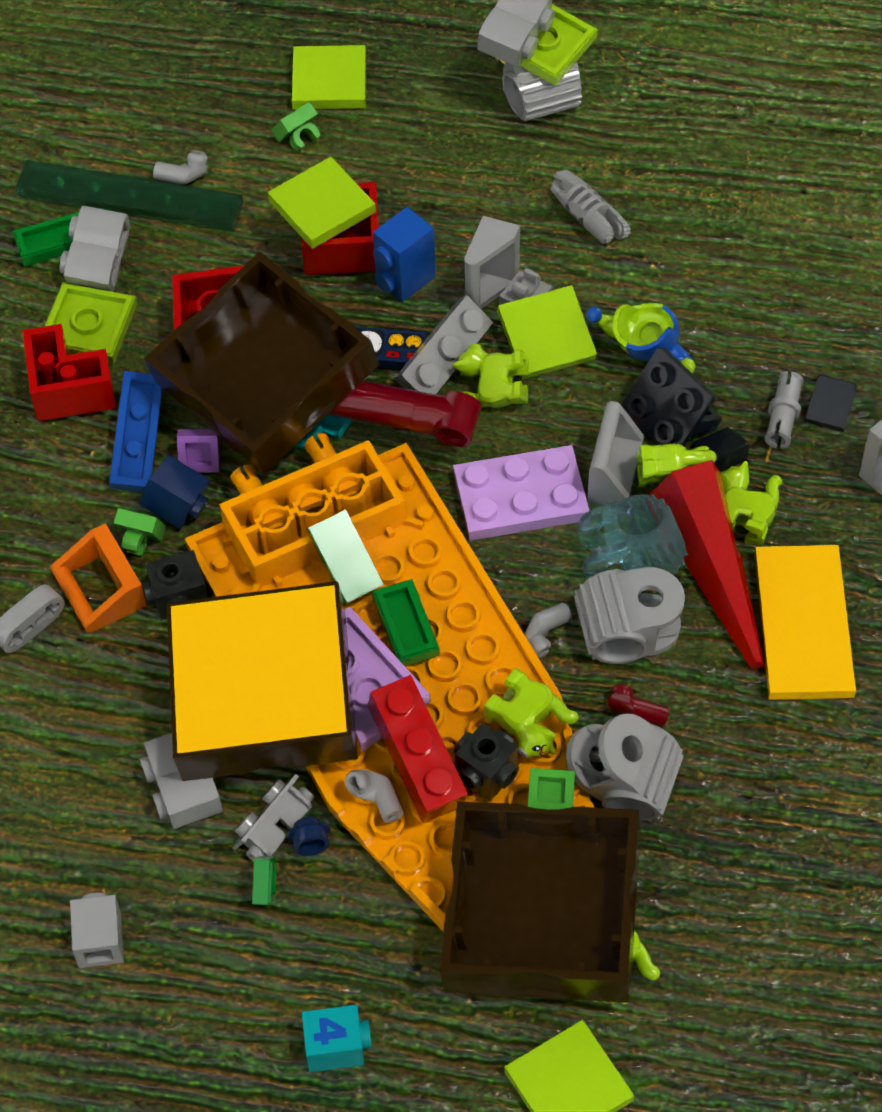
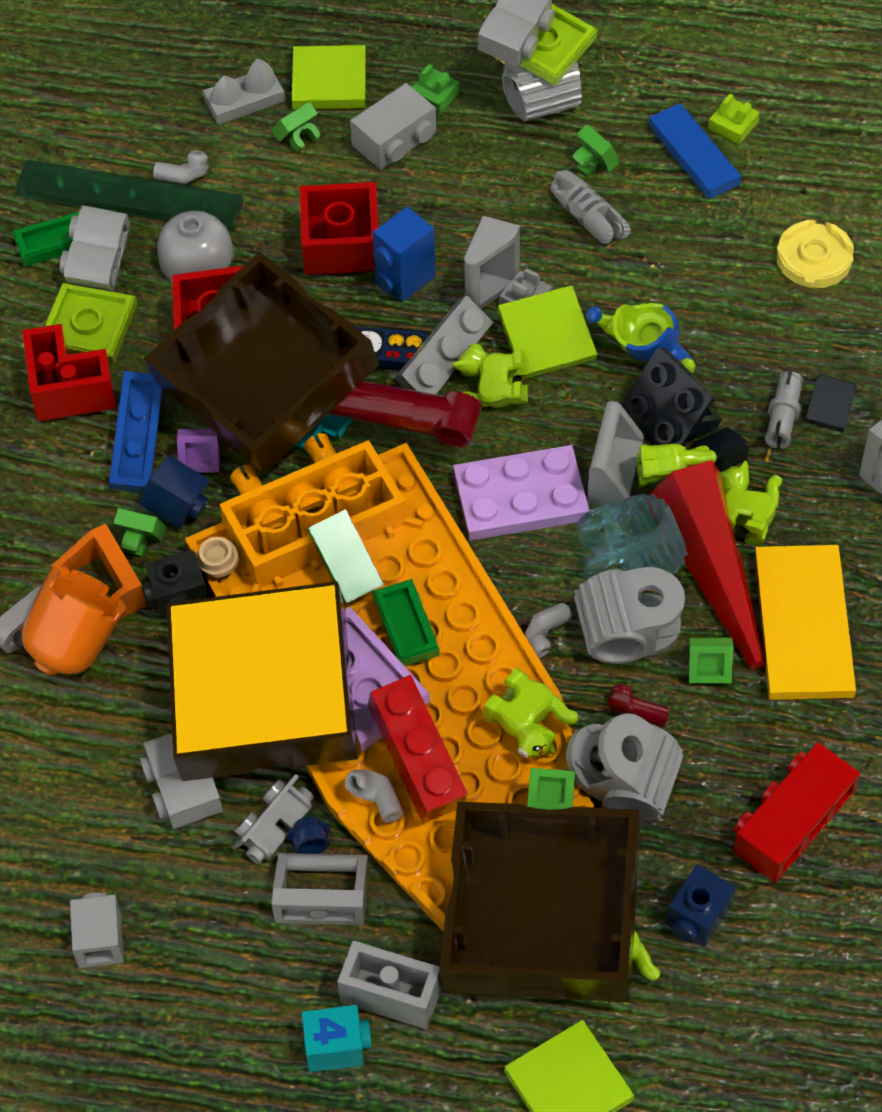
(70, 622): none -> orange cylinder
(193, 244): none -> light grey cylinder
(217, 557): none -> tan plate
(244, 95): none -> light grey tile
(264, 880): green tile -> none
(320, 905): none -> light grey tile
(321, 202): lime tile -> none
(389, 984): none -> light grey brick
(393, 126): none -> light grey brick
(437, 88): none -> bright green tile
(486, 761): pearl dark grey brick -> none
(594, 151): none -> bright green tile
(694, 151): none -> blue tile
(700, 906): none -> dark blue brick
(710, 660): none -> bright green tile
(733, 119): none -> lime tile
(795, 811): none -> red brick
(815, 254): none -> light yellow tile

